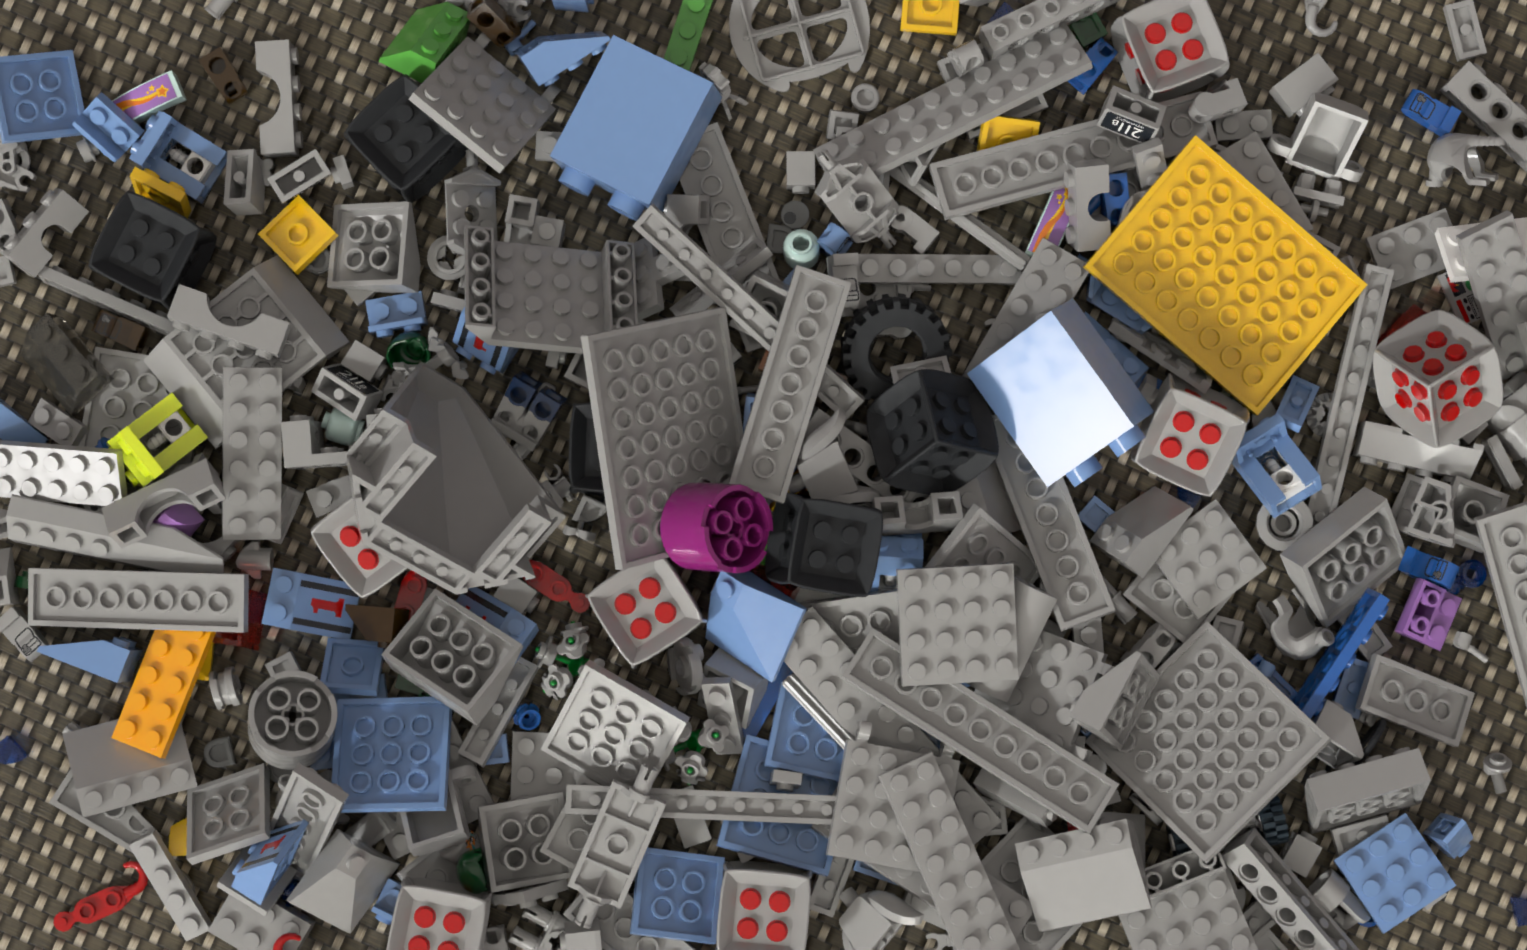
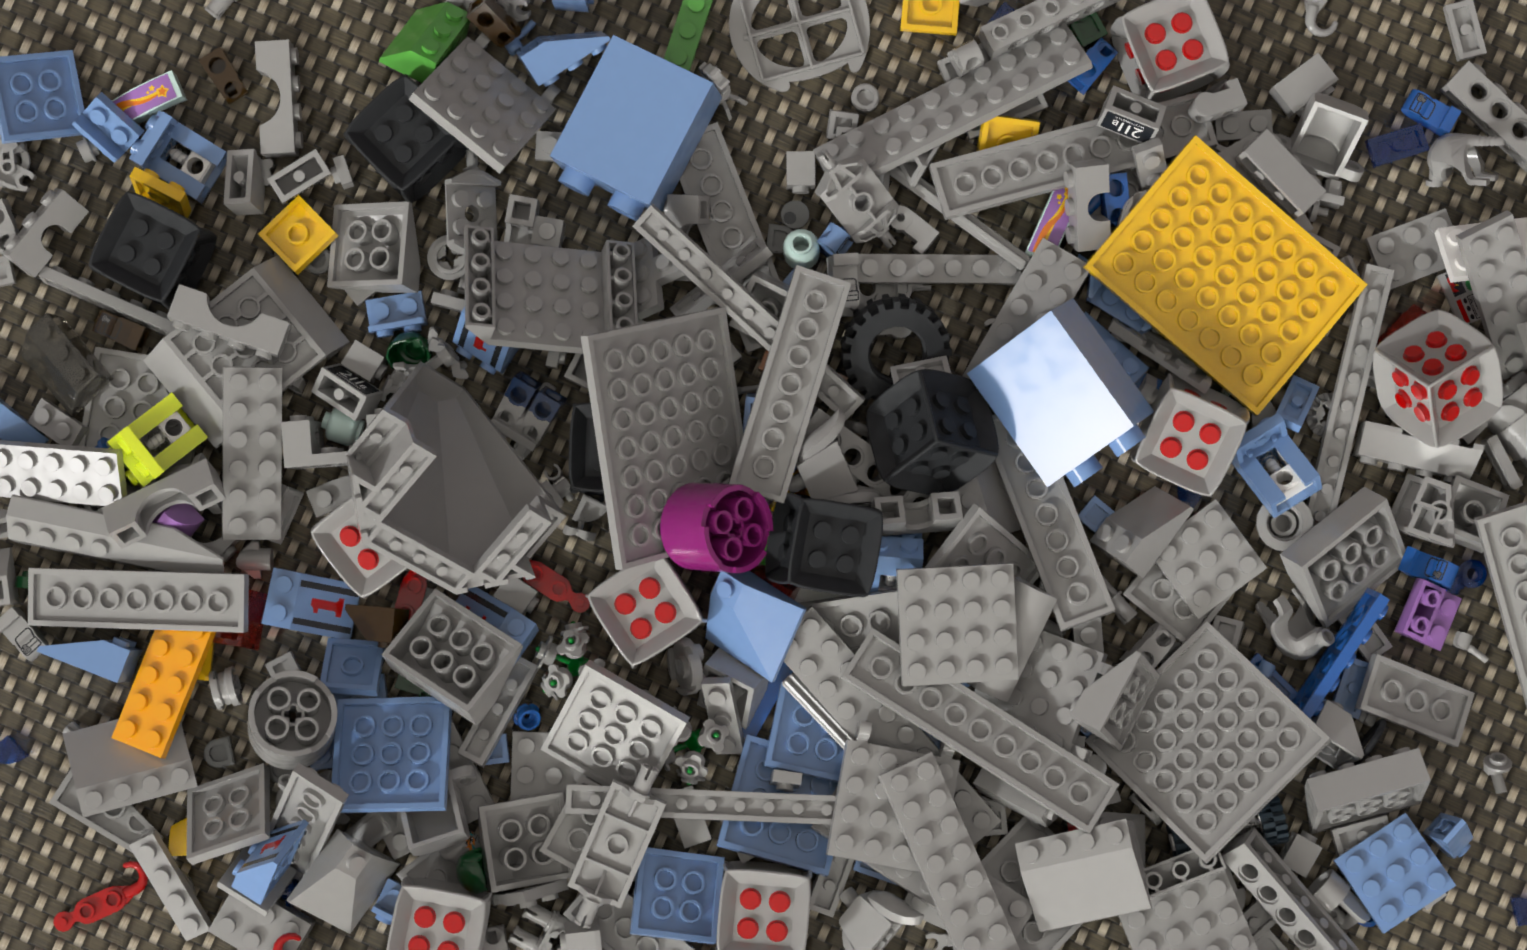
(1280, 174): none -> light grey brick
(1397, 145): none -> clear blue plate

